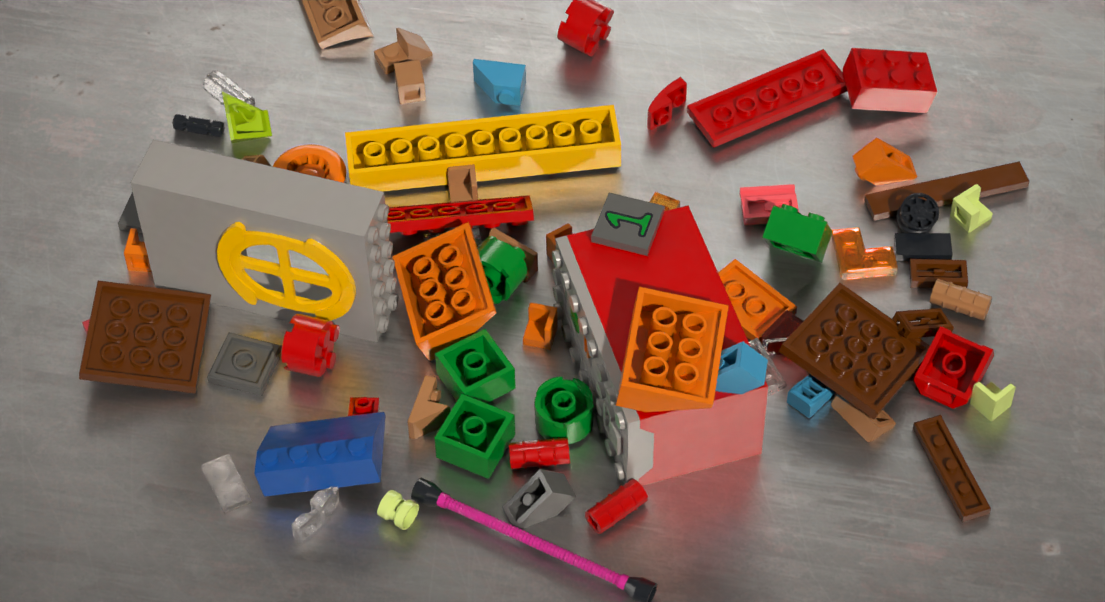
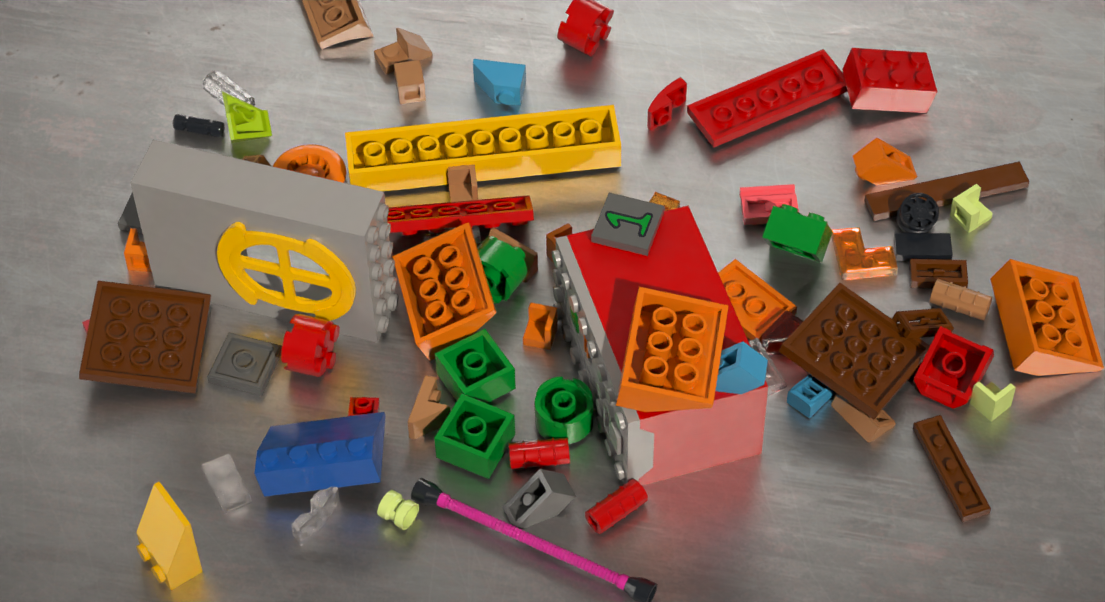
(167, 540): none -> yellow slope
(1045, 320): none -> orange slope

